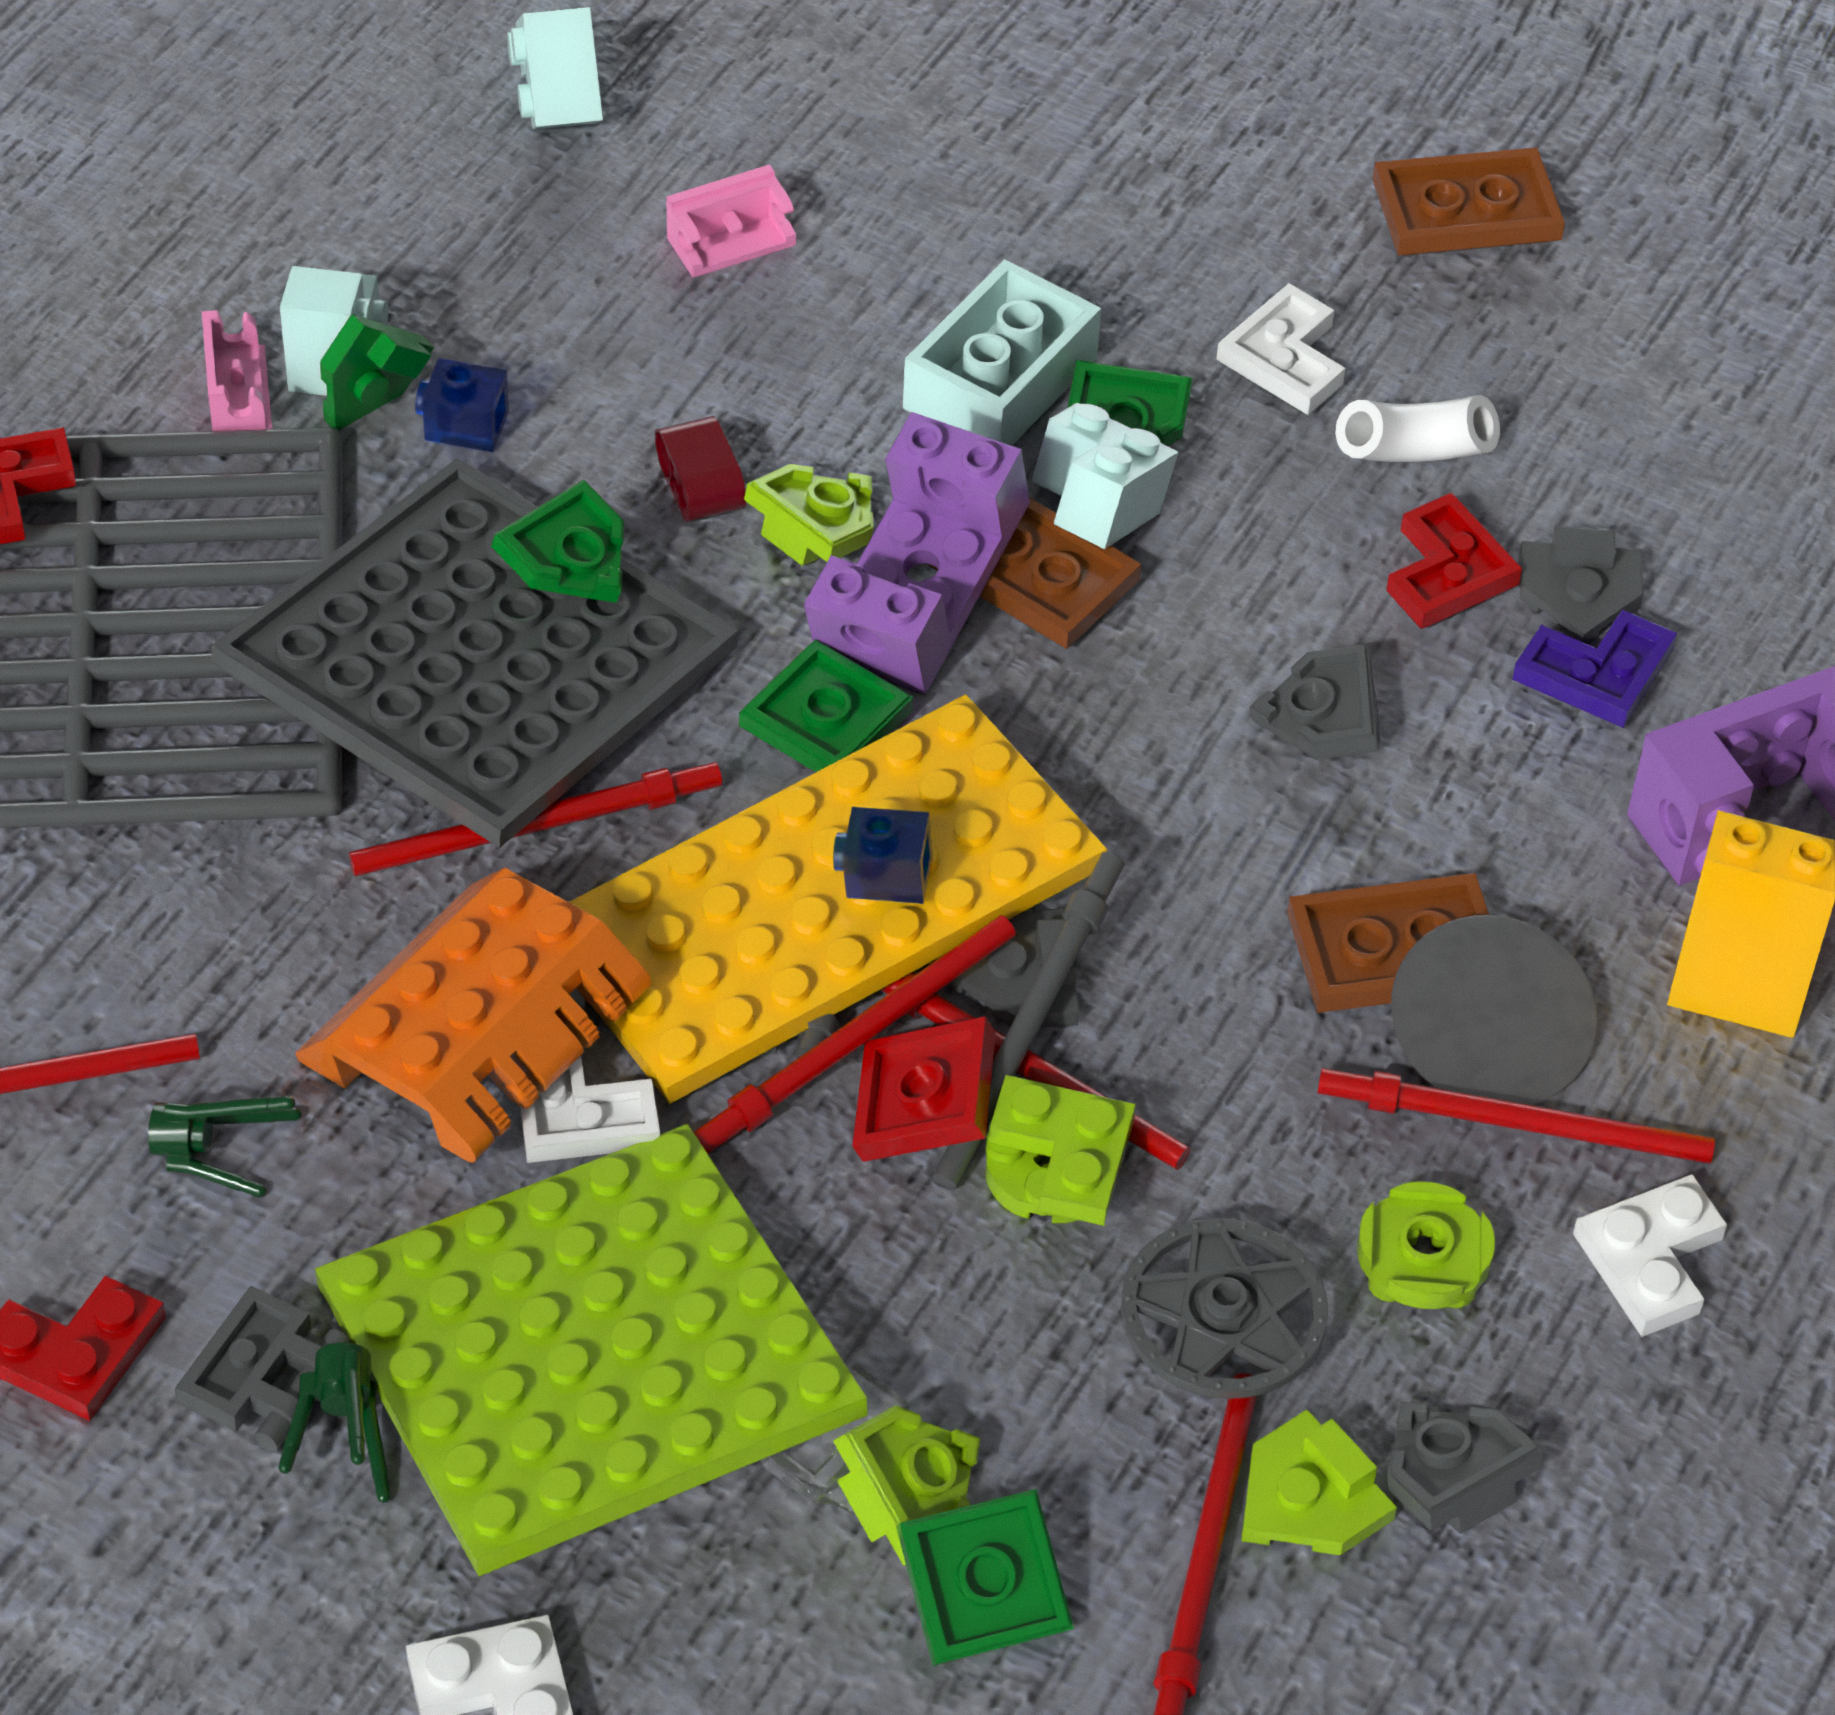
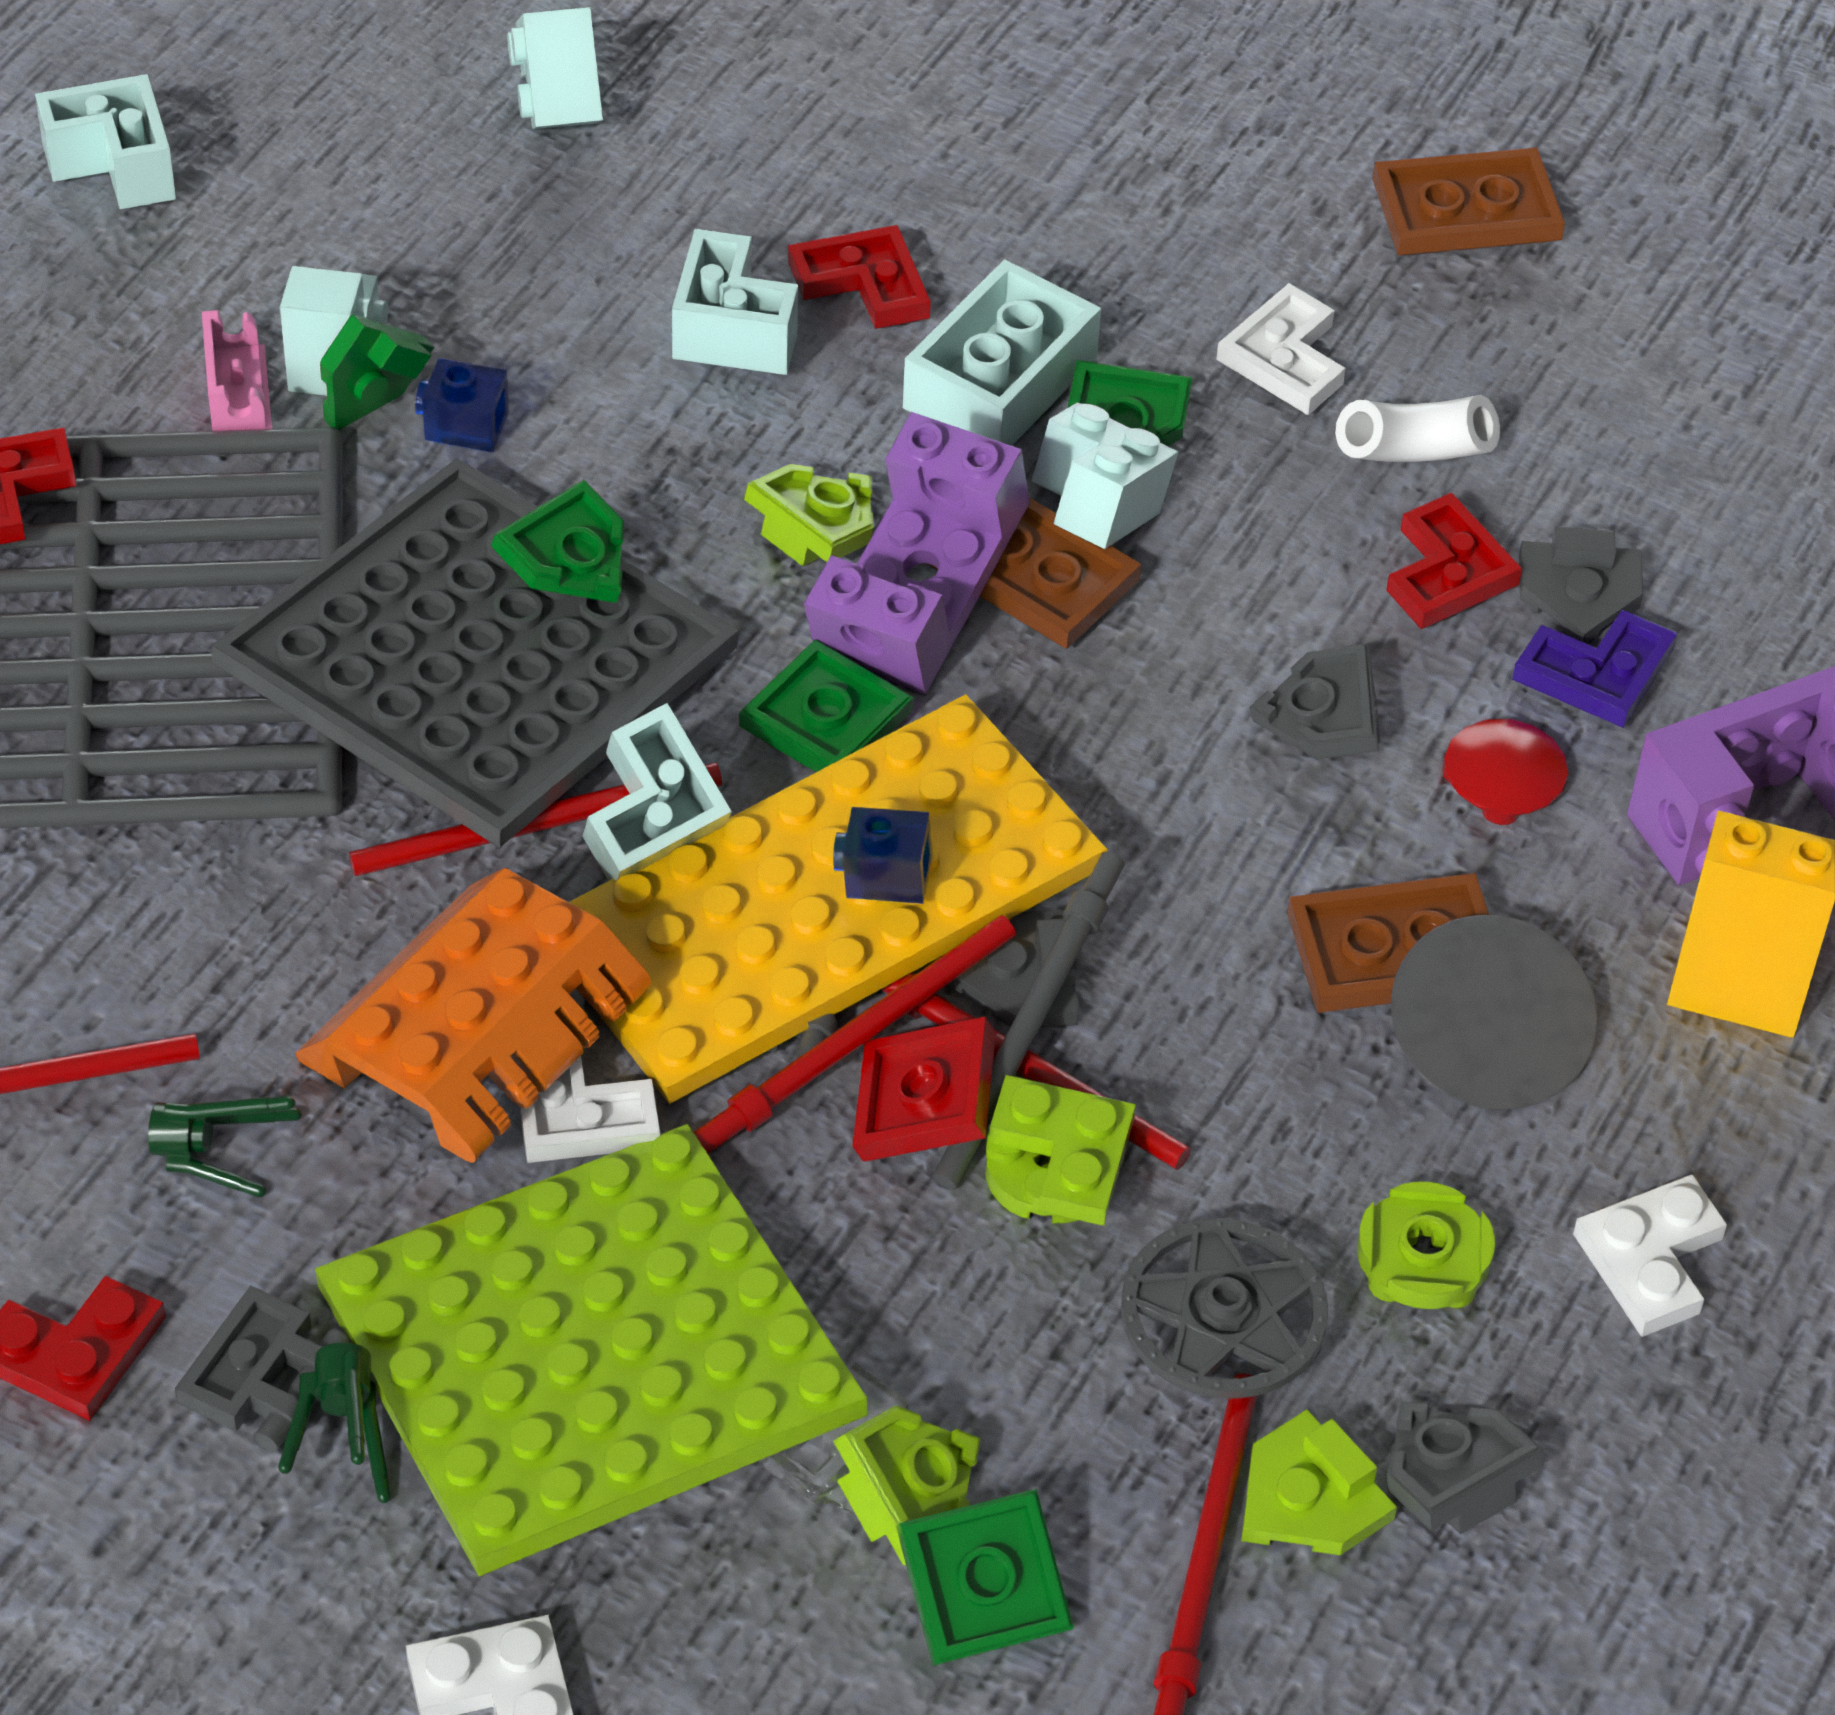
(109, 130): none -> light aqua brick
(668, 799): none -> light aqua brick
(700, 468): dark red beam -> none
(726, 314): none -> light aqua brick
(729, 221): bright pink hinge -> none
(868, 262): none -> red plate
(1386, 1093): red bar -> none
(1505, 768): none -> red dish

